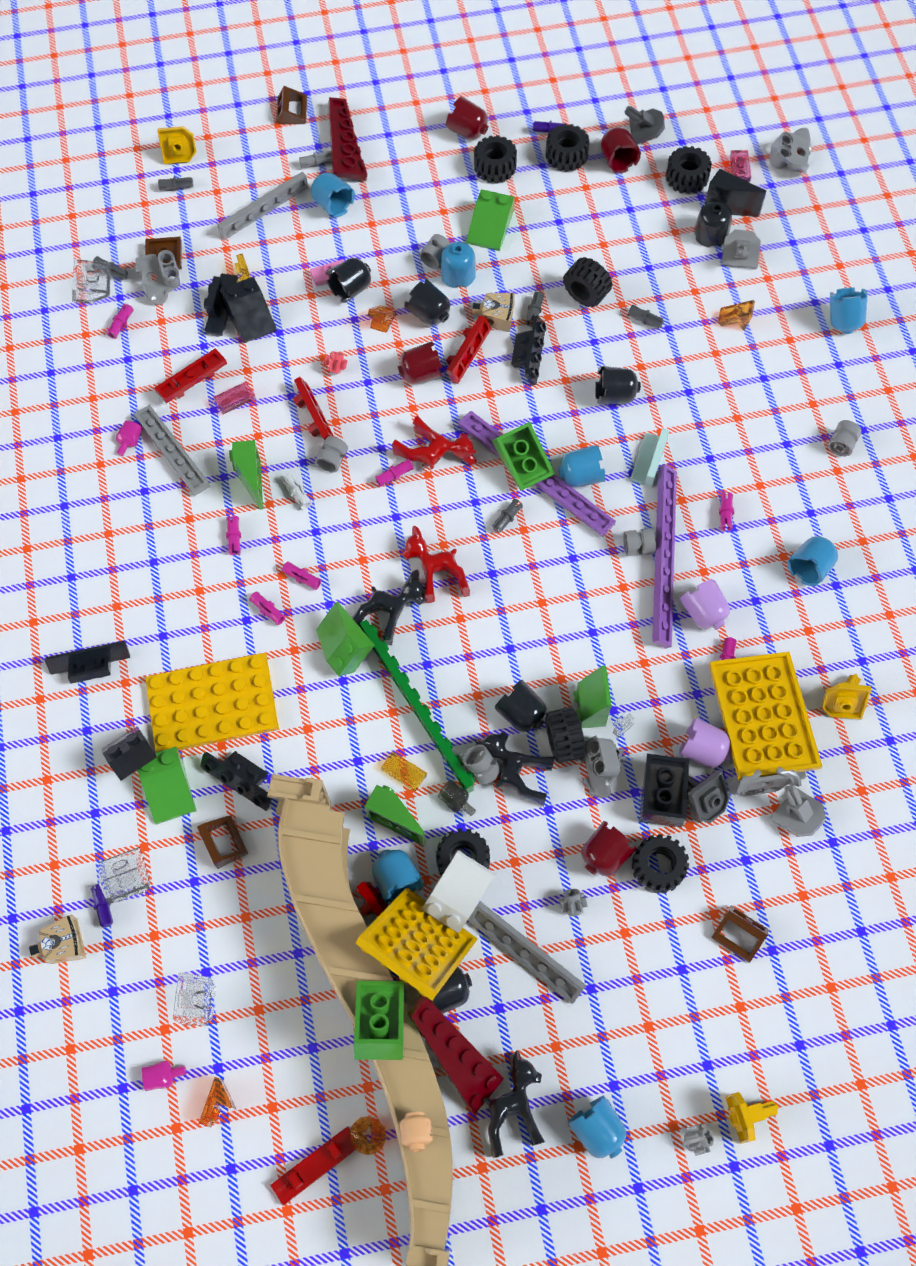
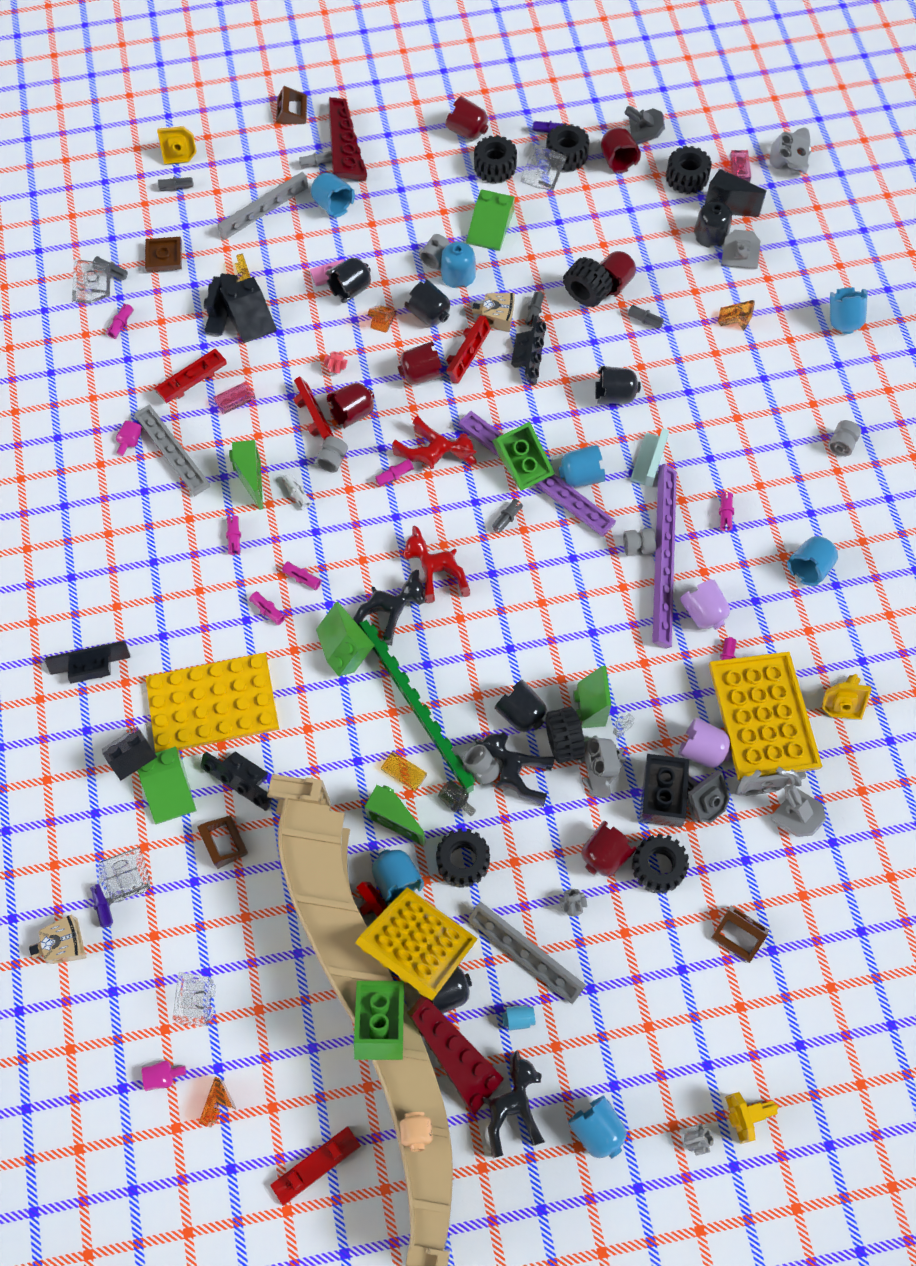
(158, 290): light grey piece -> none
(351, 404): none -> dark red cylinder
(360, 1141): clear orange gear -> none
(458, 891): white slope -> none
(518, 1017): none -> medium azure brick
(543, 168): none -> clear slope
(620, 269): none -> dark red cylinder

